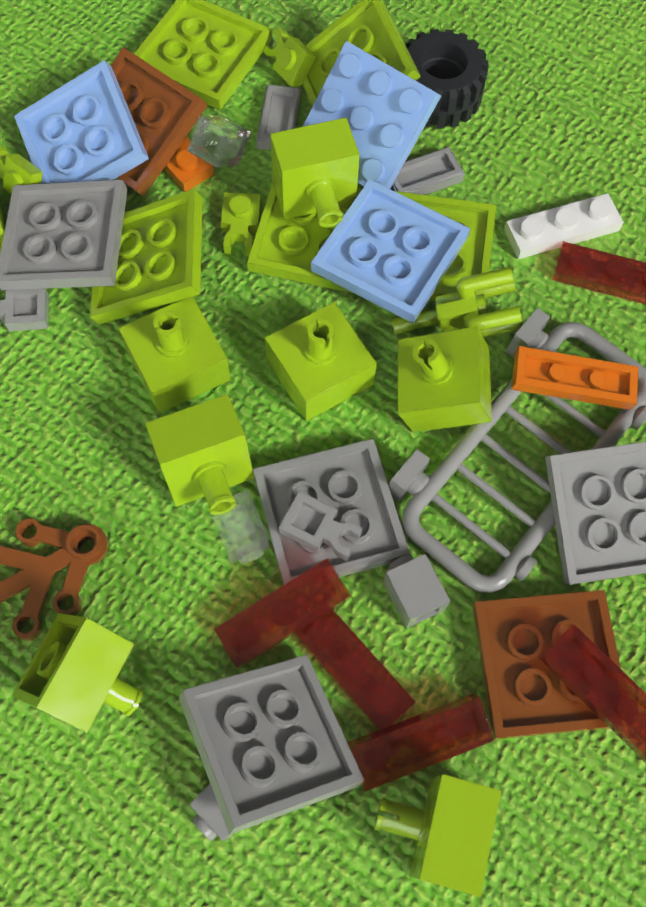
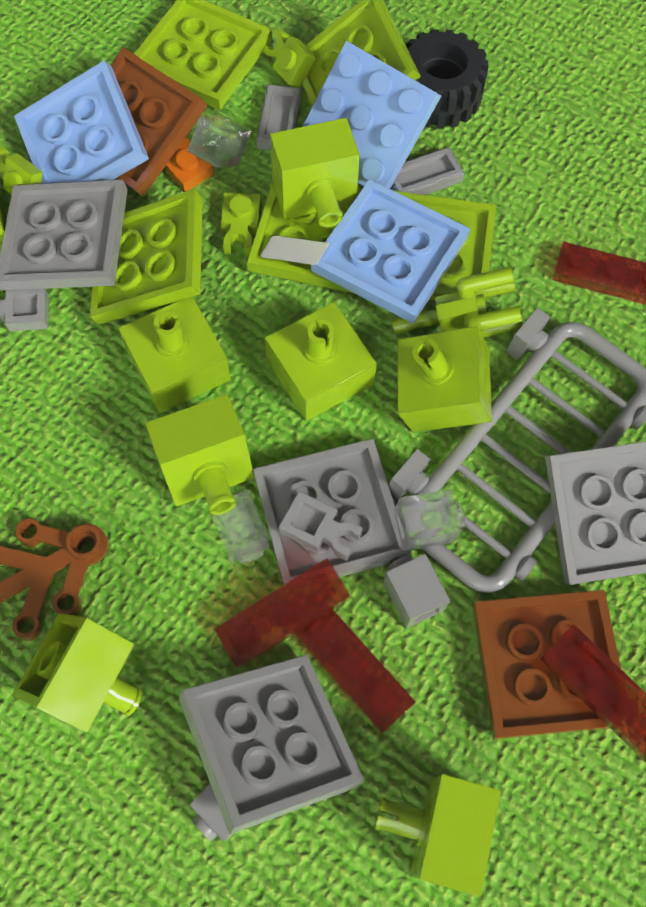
(294, 250): none -> white sticker
(421, 741): clear red plate -> none
(428, 519): none -> clear brick
(566, 223): white plate -> none
(575, 378): orange plate -> none

